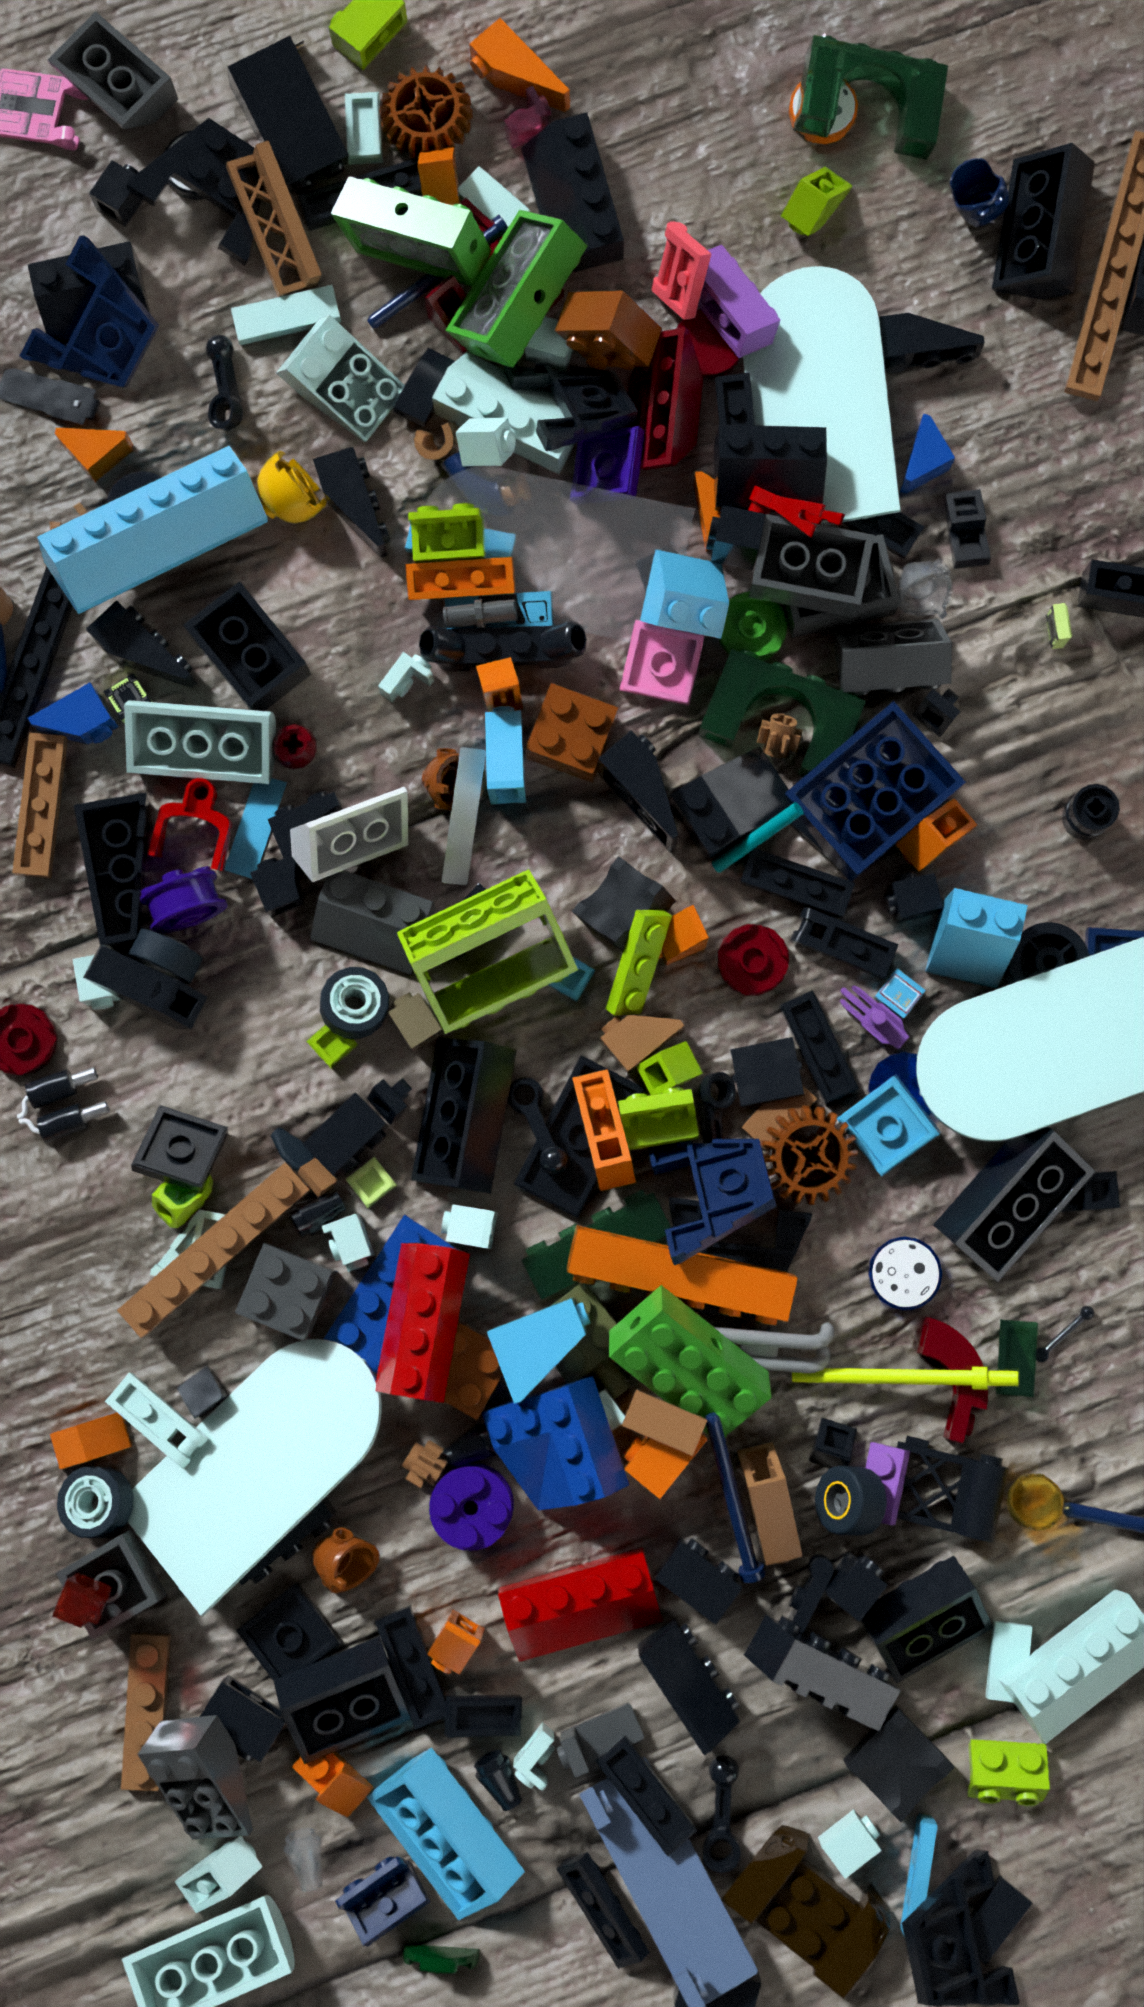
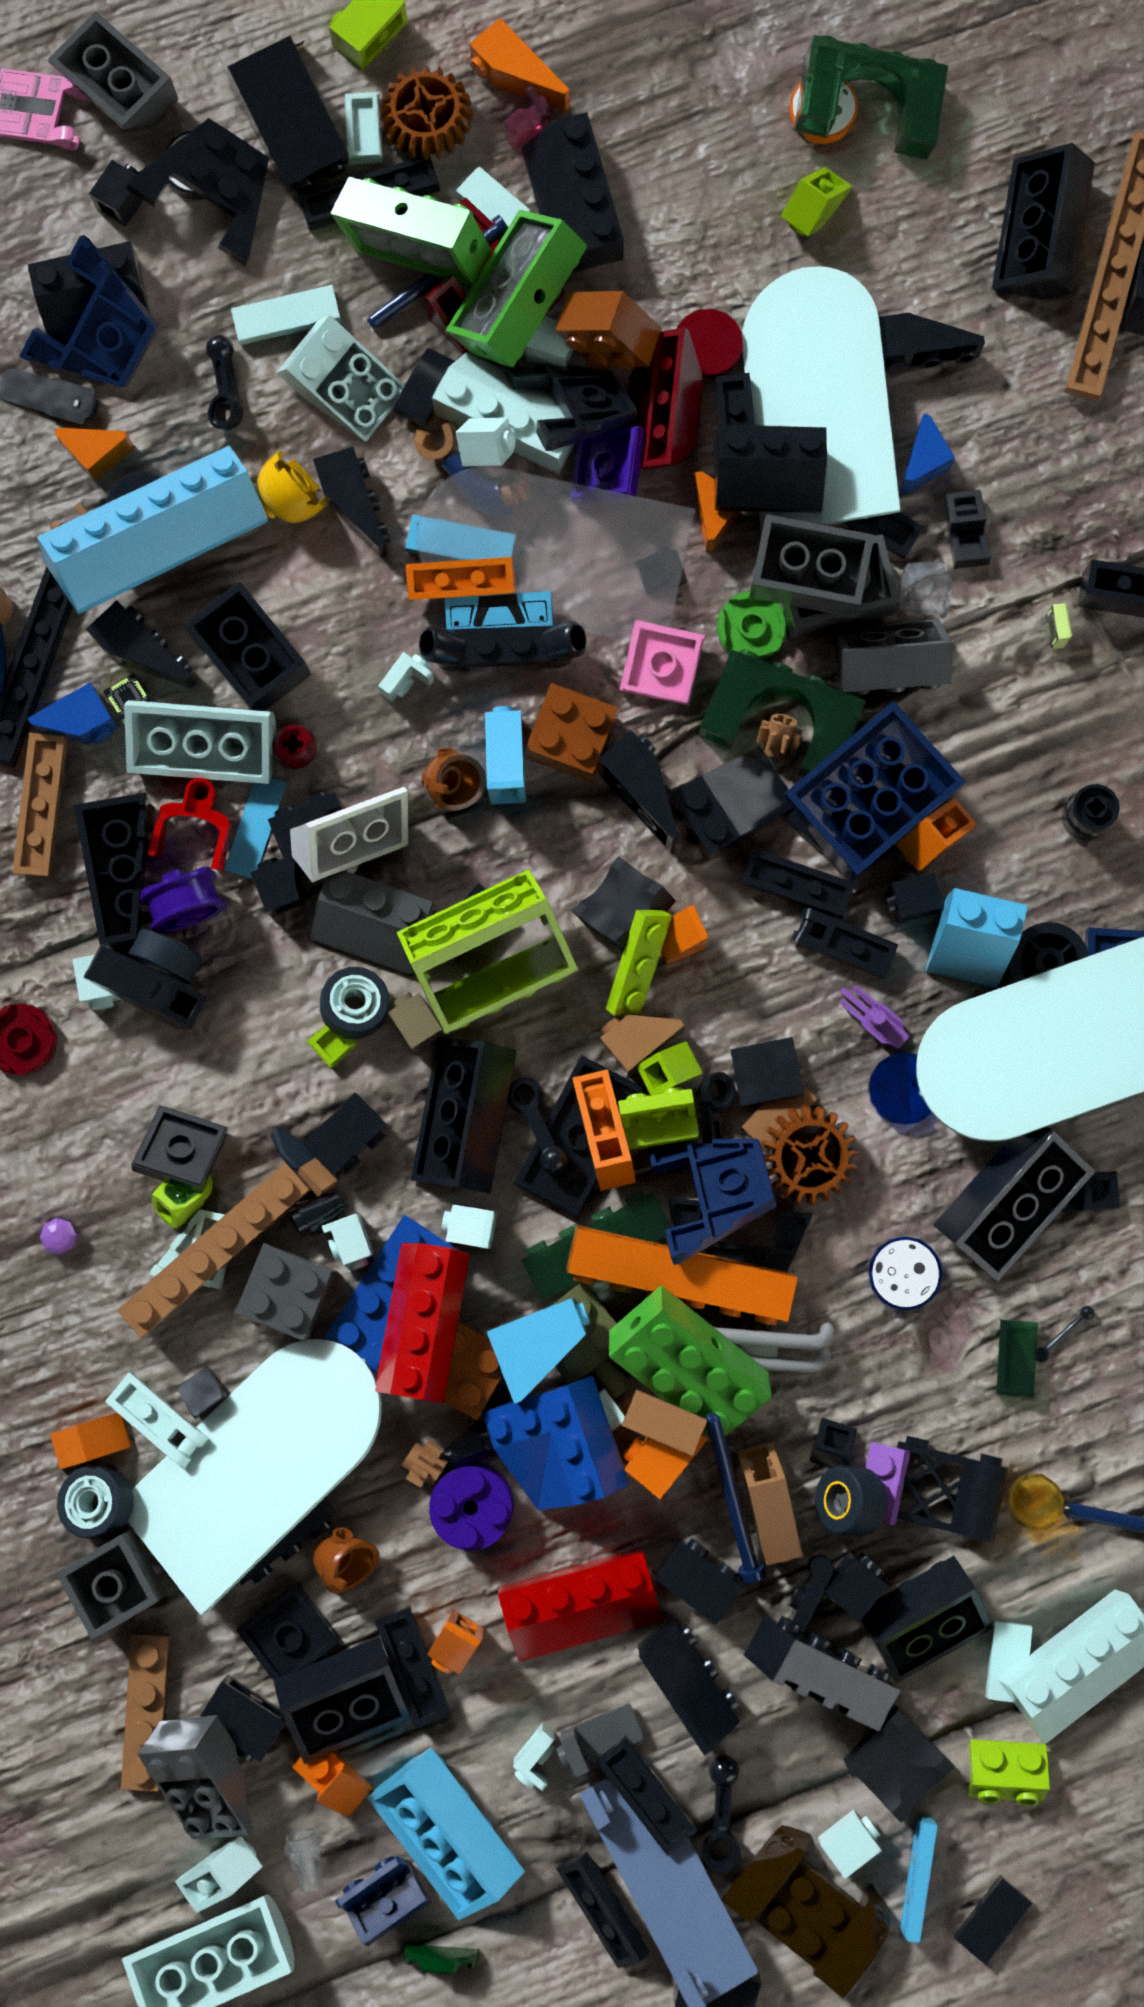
(59, 1236): none -> medium lavender tile
(66, 1120): black piece -> none
(82, 1600): clear red brick -> none
(286, 216): medium nougat fence -> none
(371, 1182): yellowish green tile -> none
(389, 1100): black tile -> none
(439, 175): orange slope -> none
(447, 533): lime bracket -> none
(463, 816): white sticker -> none
(480, 613): dark grey pin -> none
(483, 1716): black tile -> none
(498, 1779): black cone -> none
(500, 684): orange slope -> none
(575, 983): medium azure tile -> none
(681, 271): coral plate -> none
(686, 595): medium azure slope -> none
(735, 537): black brick -> none
(736, 305): medium lavender brick -> none
(753, 960): dark red tile -> none
(757, 837): teal bar -> none
(796, 511): red piece -> none
(818, 1047): black tile -> none
(889, 1125): medium azure tile -> none
(899, 993): medium azure tile -> none
(938, 711): black tile -> none
(944, 1944): black wing -> none
(954, 1353): dark red arch -> none
(978, 192): dark blue helmet -> none
(978, 1377): neon yellow bar -> none

